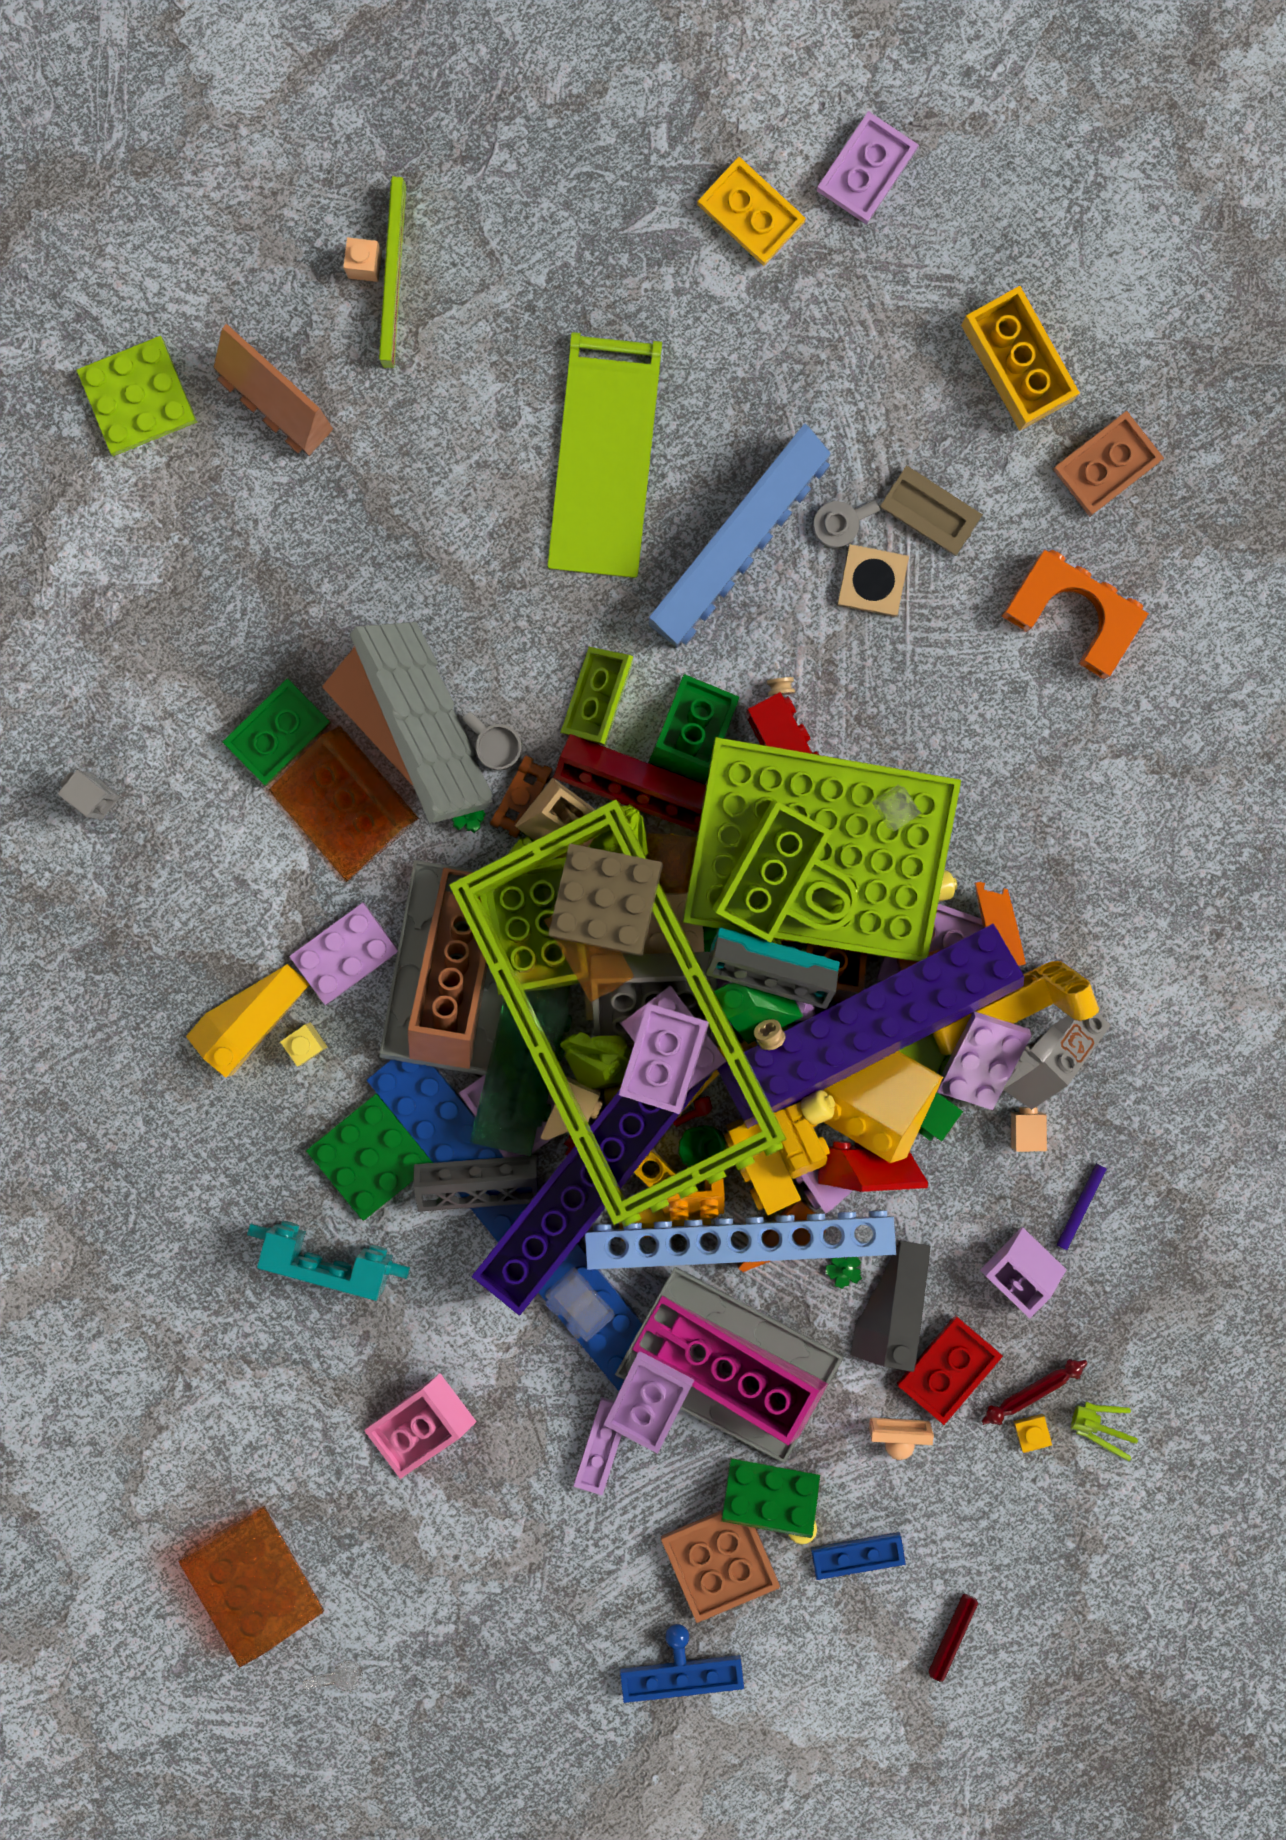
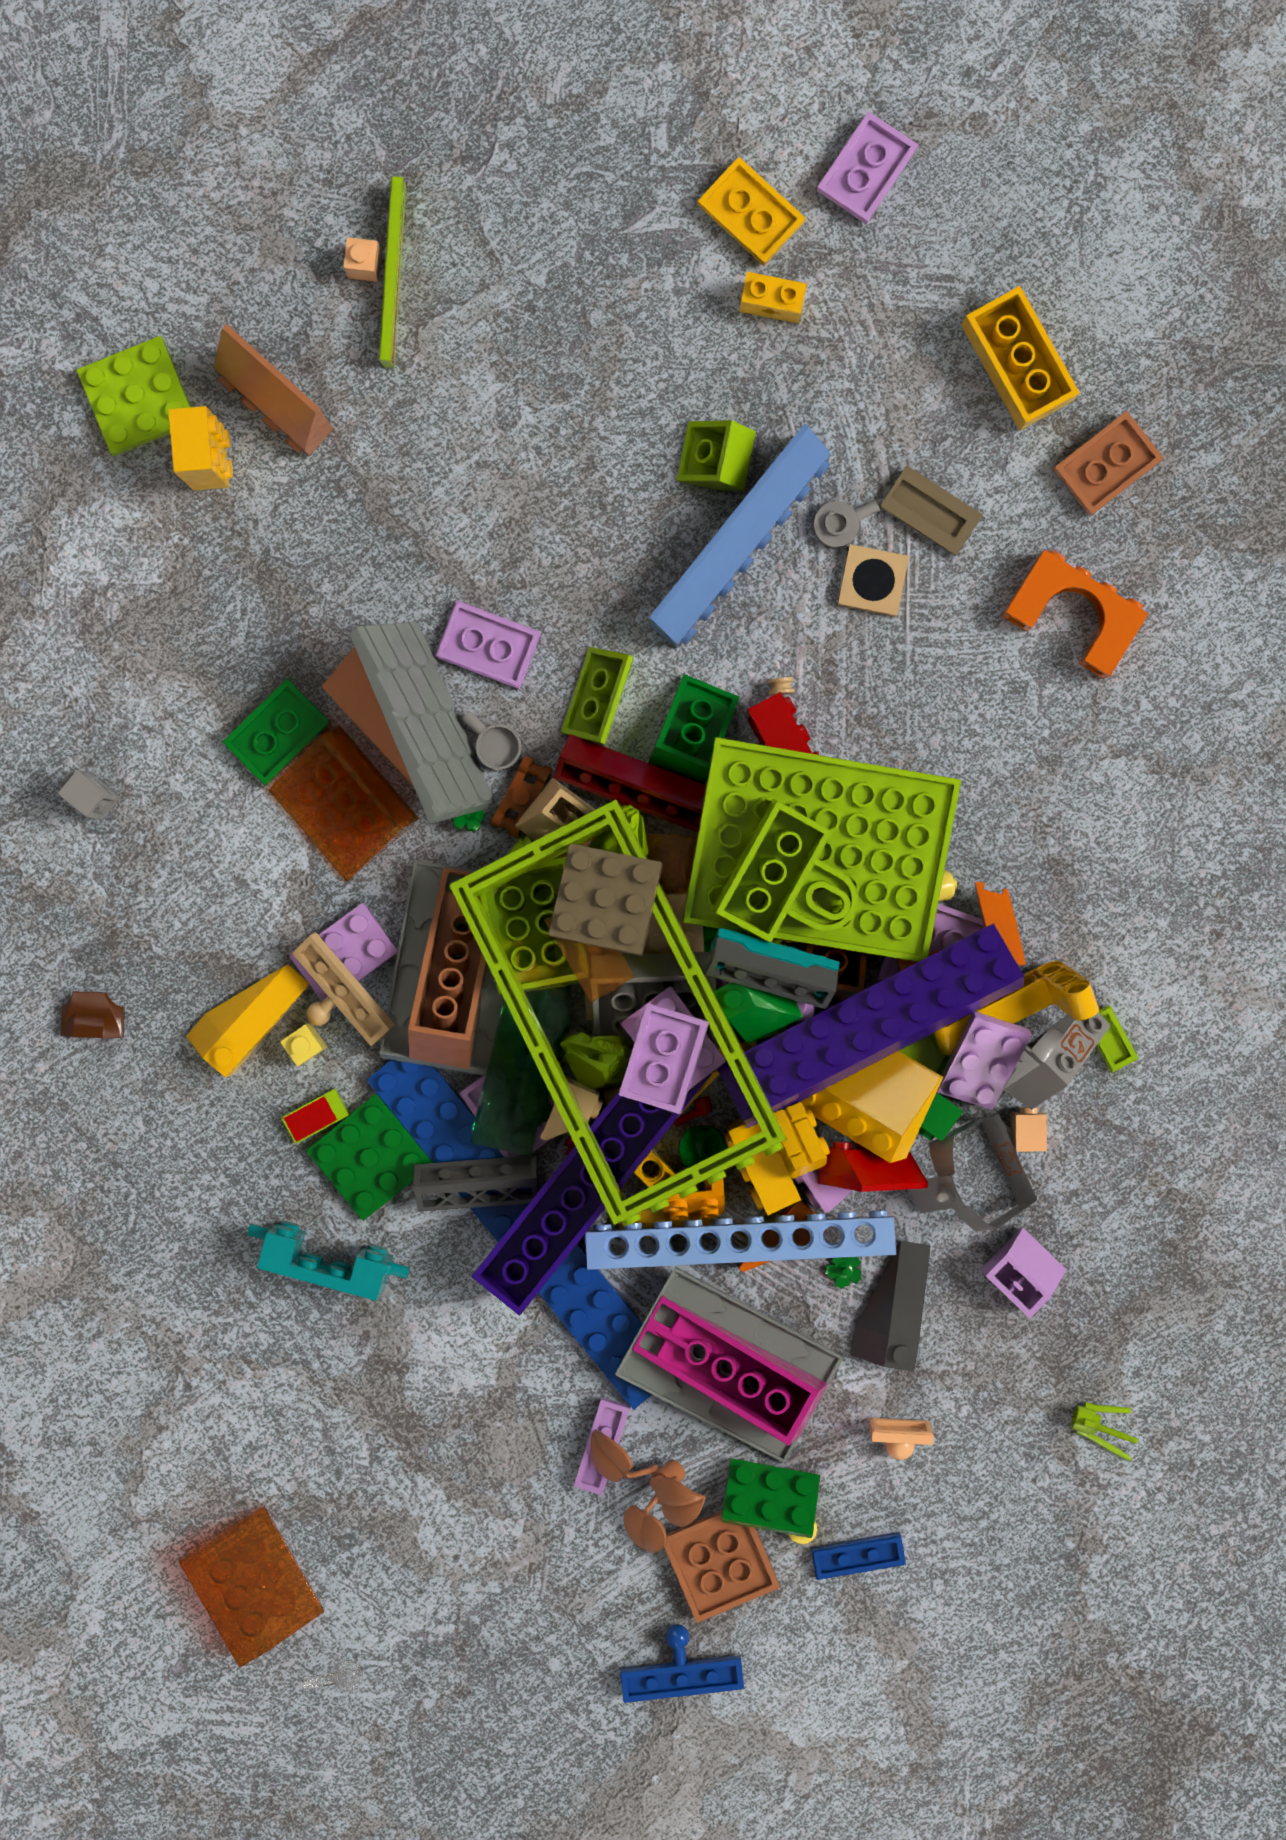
(92, 1016): none -> reddish brown slope
(200, 448): none -> yellow brick
(315, 1116): none -> red tile
(342, 991): none -> tan plate
(420, 1426): bright pink slope -> none
(488, 644): none -> lavender tile
(578, 1305): clear brick -> none
(604, 459): lime flag -> none
(648, 1402): lavender plate -> none
(678, 1502): none -> nougat plant
(716, 455): none -> lime slope
(769, 1034): tan bush -> none
(772, 297): none -> yellow brick
(818, 1107): light yellow piece -> none
(896, 807): clear brick -> none
(942, 1191): none -> light grey piece
(950, 1370): red plate -> none
(953, 1637): dark red axle -> none
(1032, 1433): yellow plate -> none
(1034, 1392): dark red wheel -> none
(1081, 1206): dark purple bar -> none
(1115, 1045): none -> lime tile

